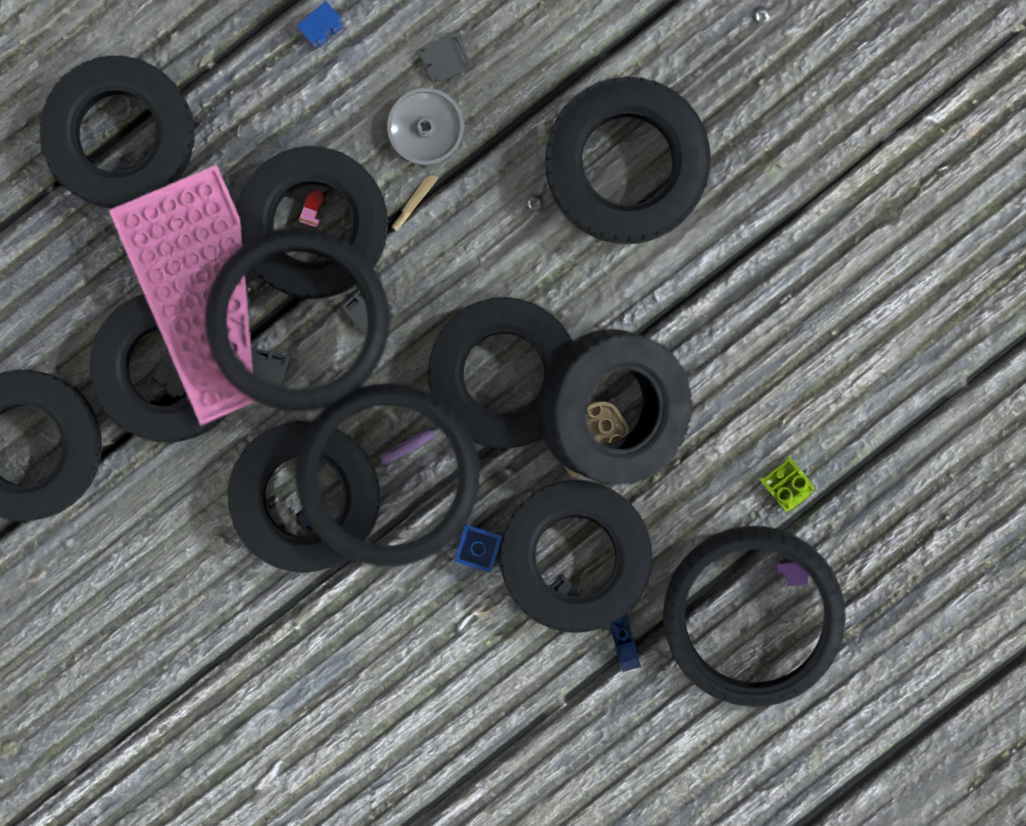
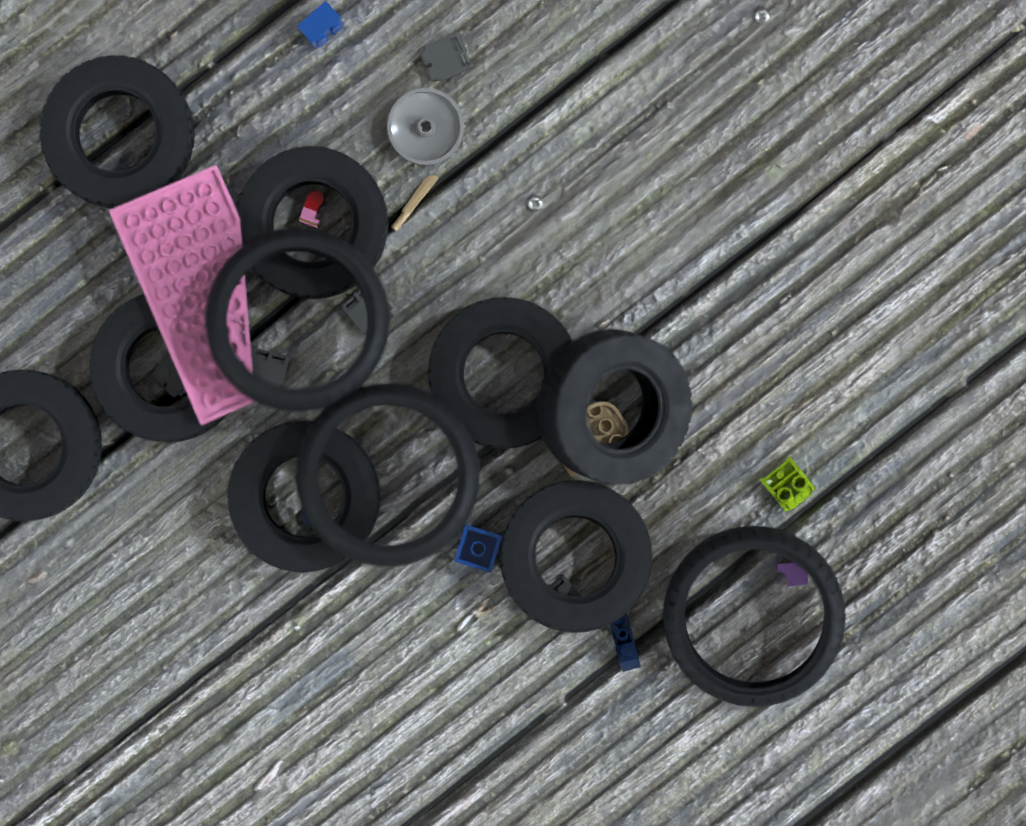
(407, 446): lavender pin -> none
(627, 99): black tyre -> none

